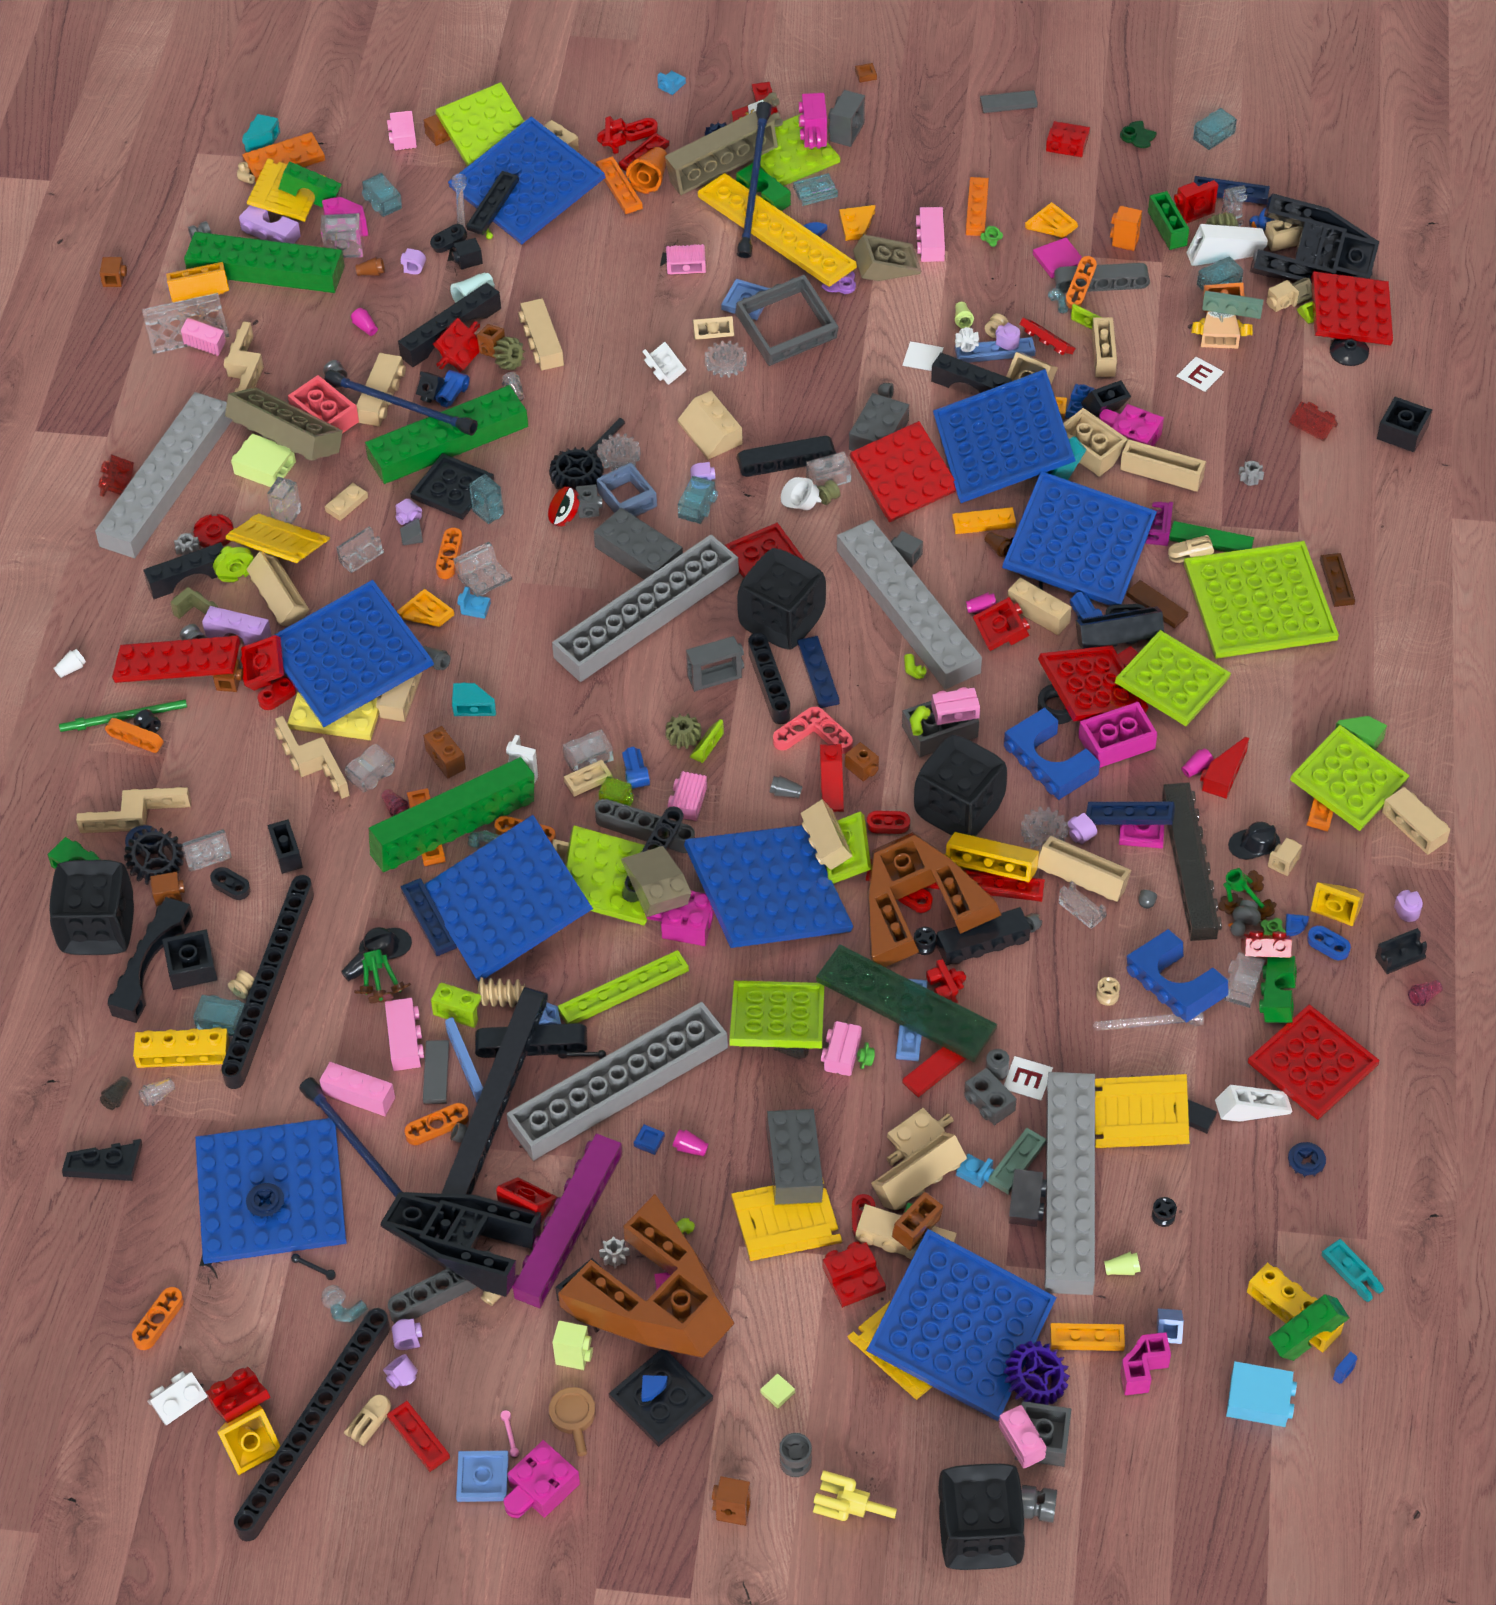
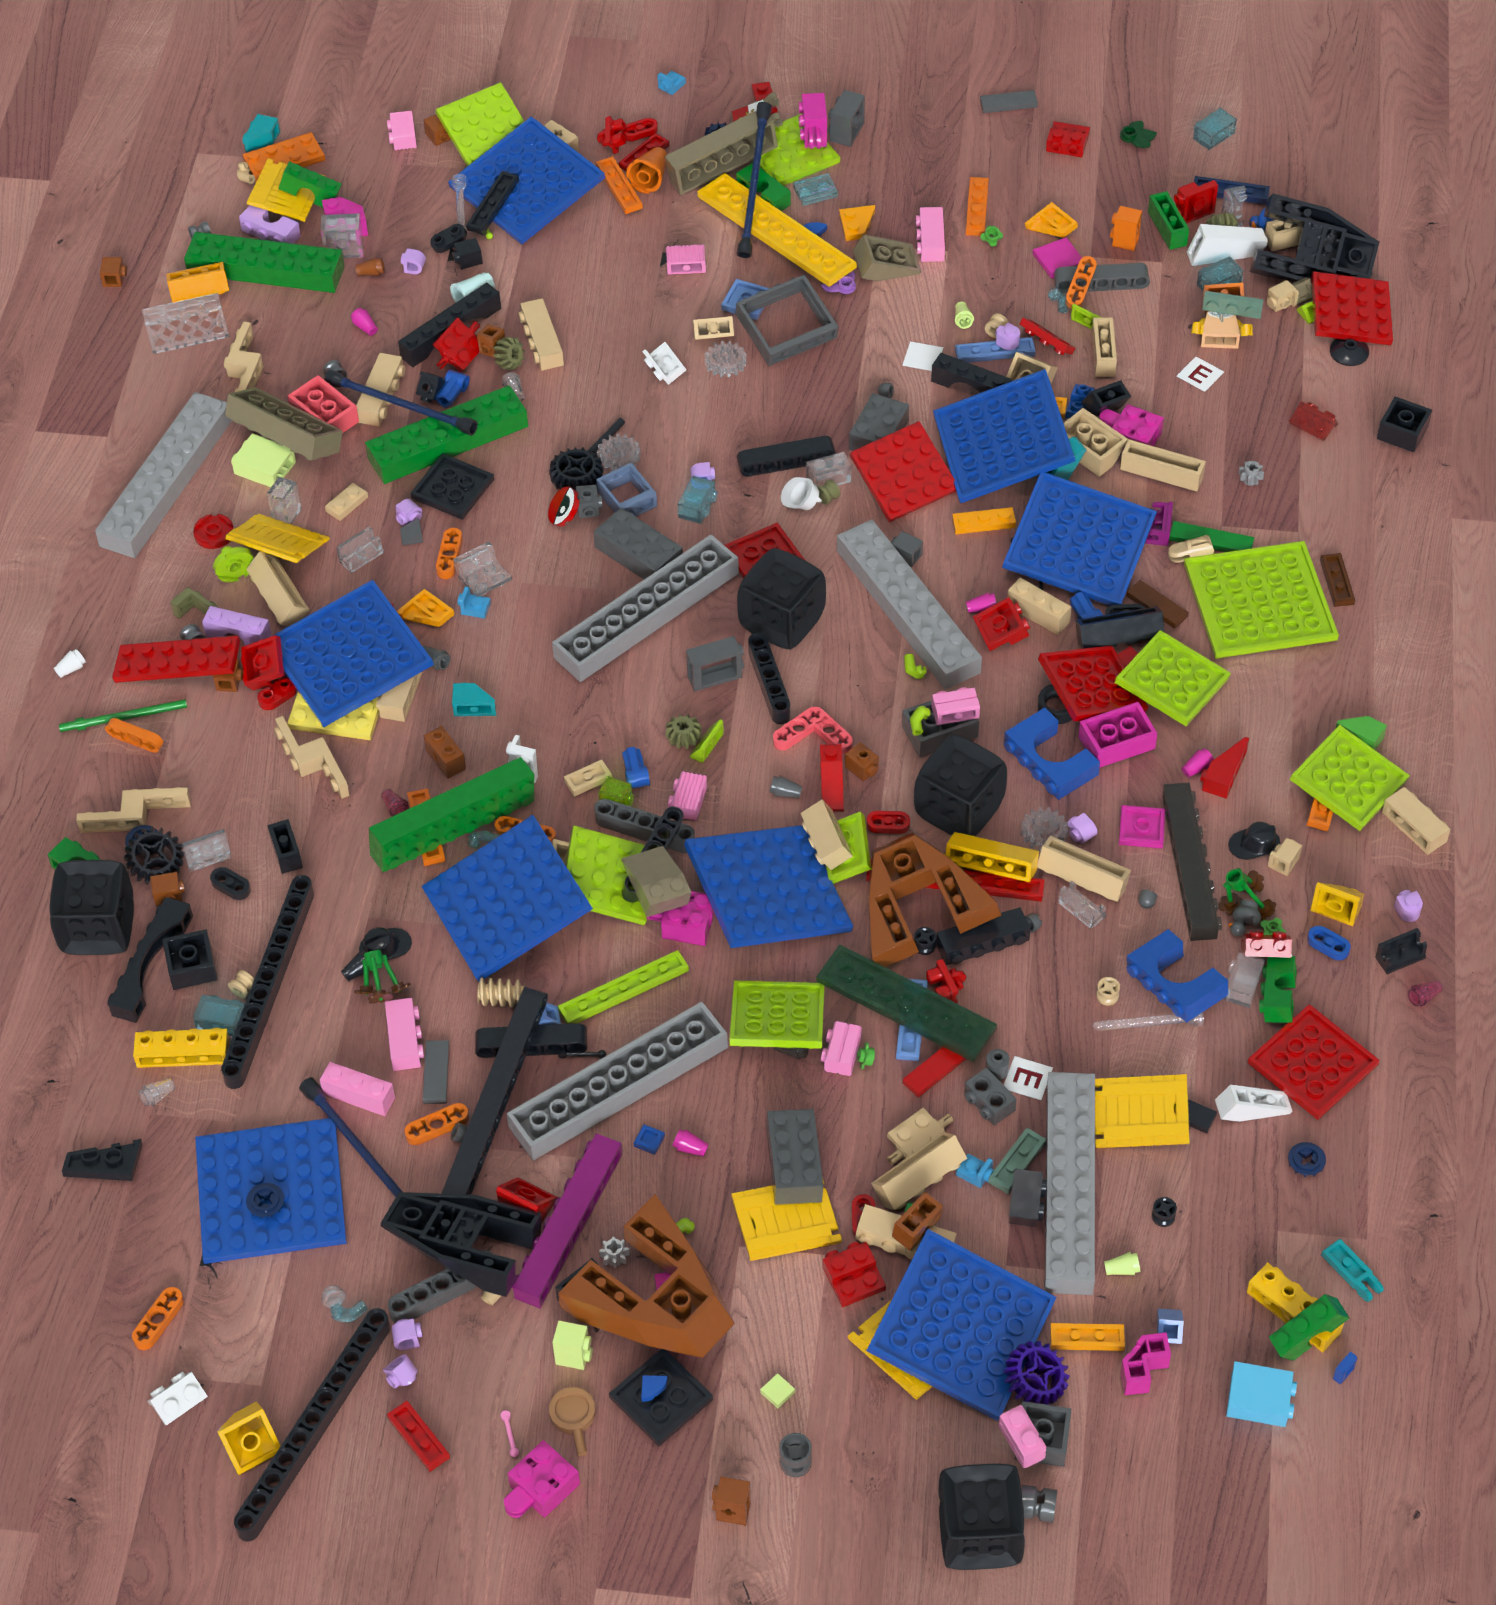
(115, 1093): clear smoke cone -> none
(116, 475): clear red bracket -> none
(146, 720): black wheel -> none
(165, 576): black arch -> none
(186, 544): light grey gear -> none
(203, 336): bright pink brick -> none
(237, 1394): red plate -> none
(330, 1274): black hinge -> none
(369, 1419): tan arm -> none
(370, 768): clear brick -> none
(381, 195): clear light blue brick -> none
(428, 917): dark blue plate -> none
(456, 1003): lime bracket -> none
(464, 1058): medium blue tile -> none
(482, 1476): medium blue plate -> none
(486, 499): clear light blue brick -> none
(588, 750): clear brick -> none
(710, 425): tan slope -> none
(818, 672): dark blue plate -> none
(848, 1499): light yellow plant -> none
(865, 72): dark orange tile -> none
(919, 896): red plate -> none
(967, 339): white gear -> none
(998, 543): reddish brown cone -> none
(1131, 813): dark blue plate -> none
(1295, 924): blue tile -> none

